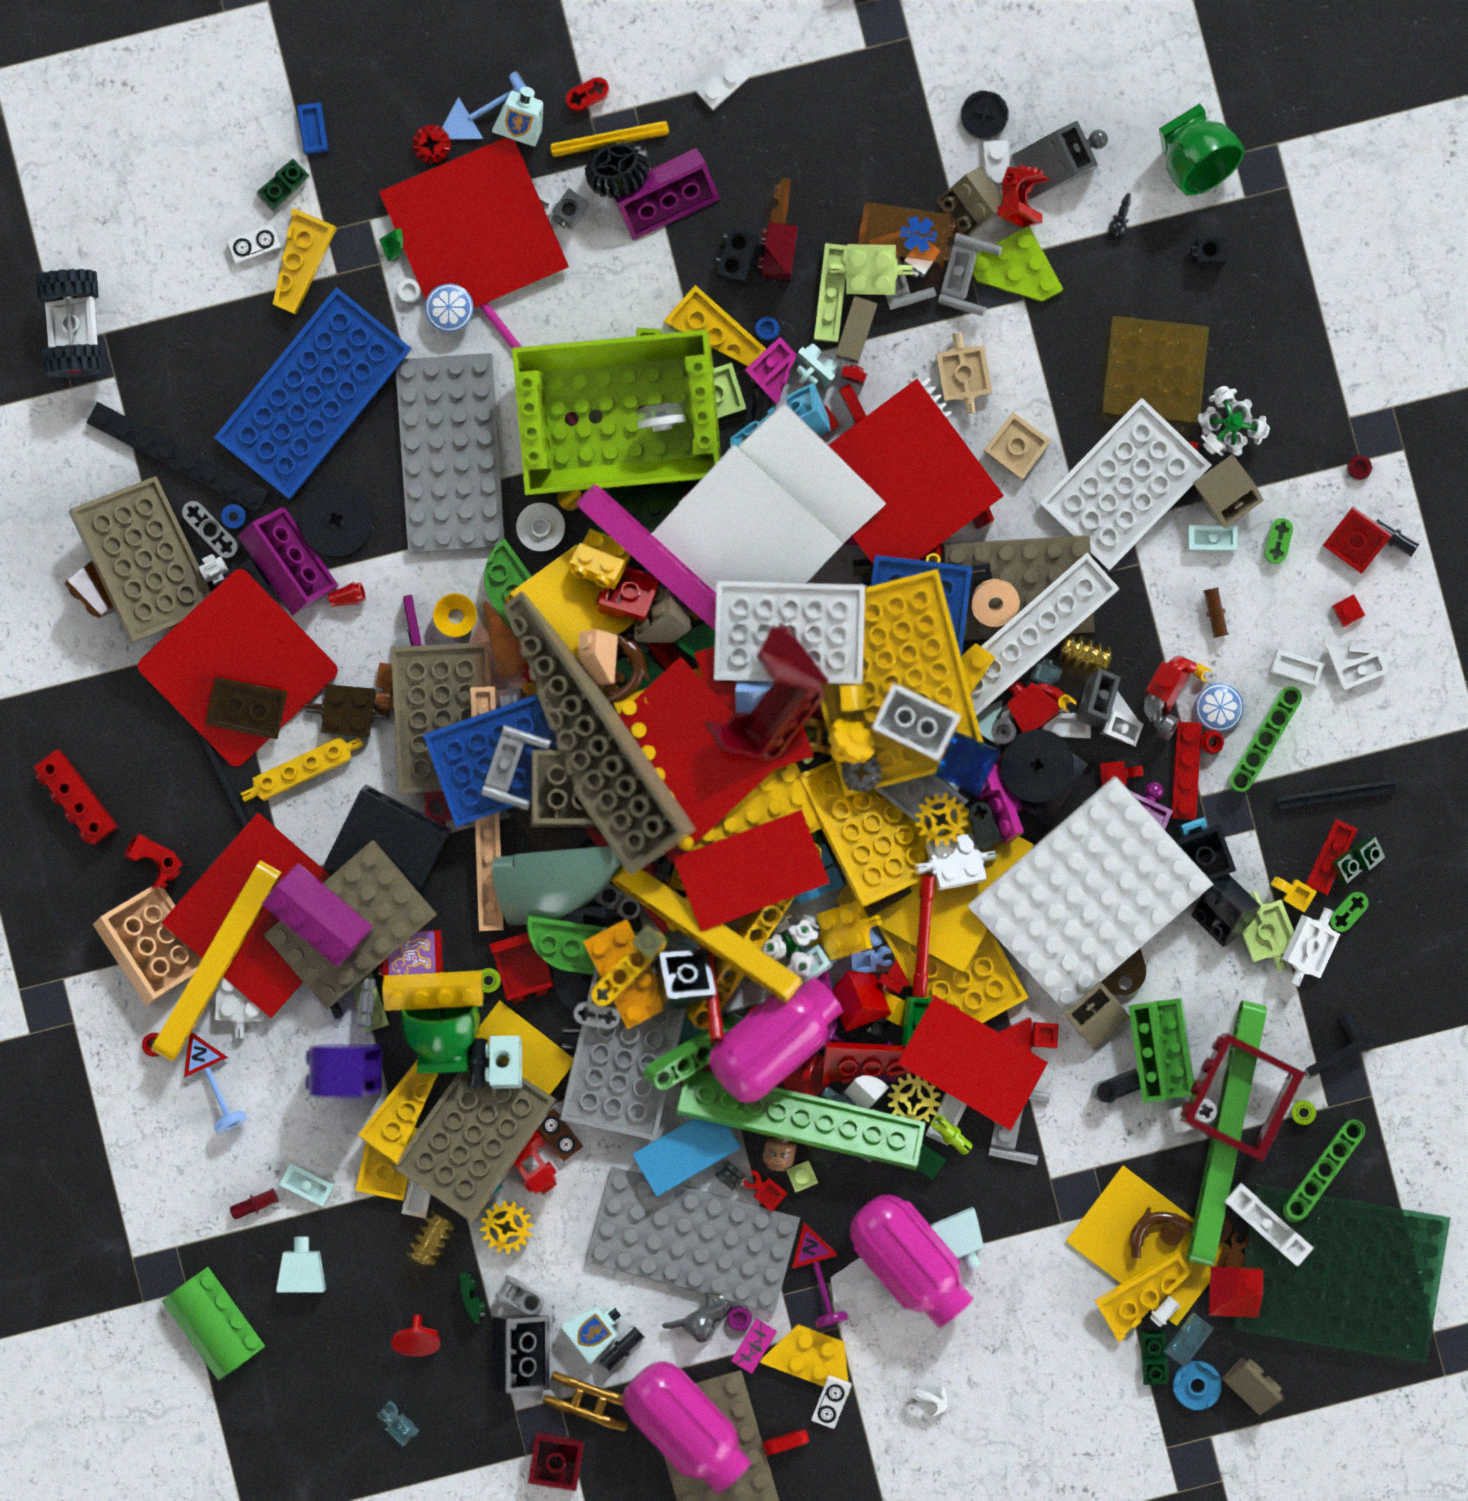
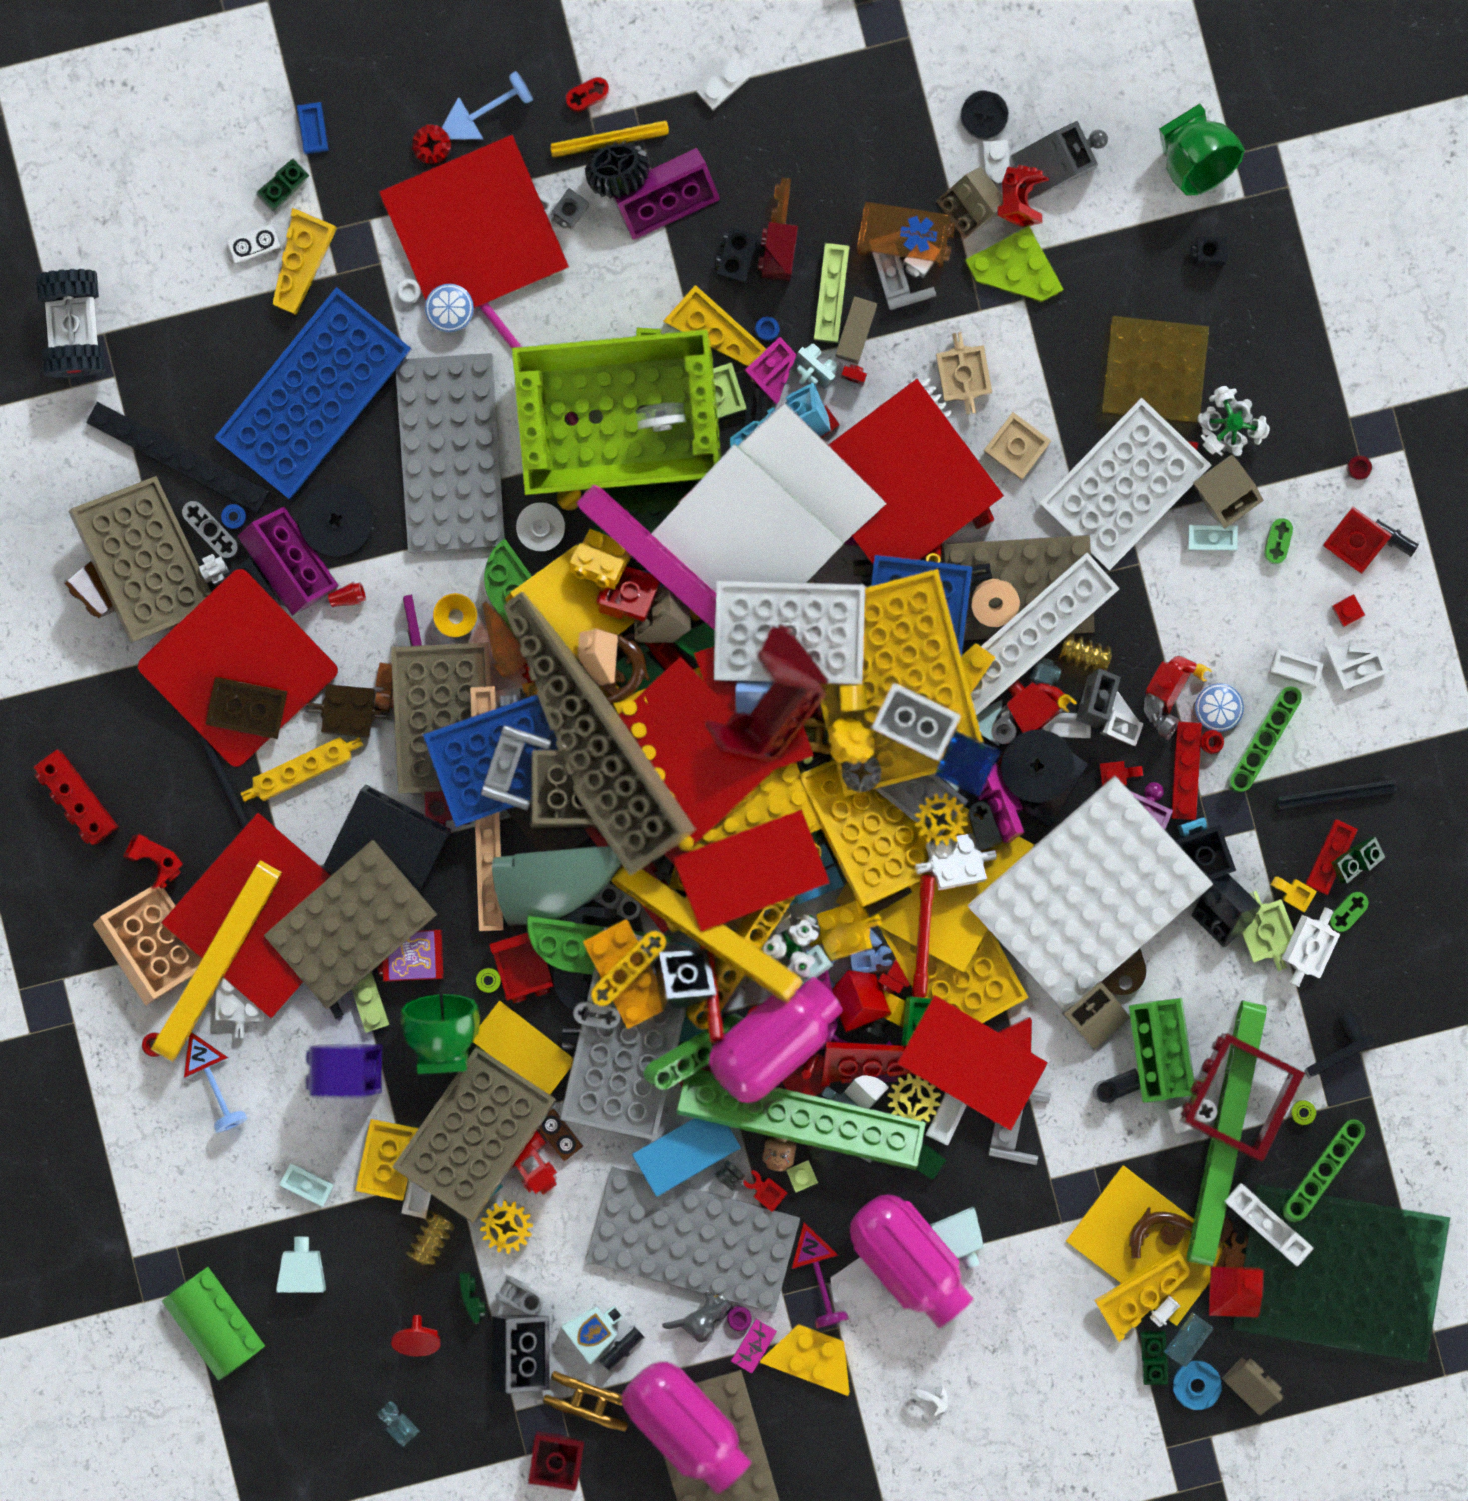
(254, 1204): dark red axle -> none
(317, 915): magenta slope -> none
(366, 1002): light grey axle -> none
(392, 244): green tile -> none
(397, 1116): yellow wing -> none
(433, 990): yellow brick -> none
(477, 1063): black pin -> none
(512, 1074): light aqua brick -> none
(521, 117): light aqua torso -> none
(648, 941): olive tile -> none
(785, 1442): red beam -> none
(831, 1401): tile -> none
(852, 403): red beam -> none
(871, 269): yellowish green plate -> none
(951, 1135): lime pin -> none
(960, 272): light grey plate -> none
(1045, 1035): red plate -> none
(1117, 228): black bar -> none
(1215, 612): reddish brown pin -> none

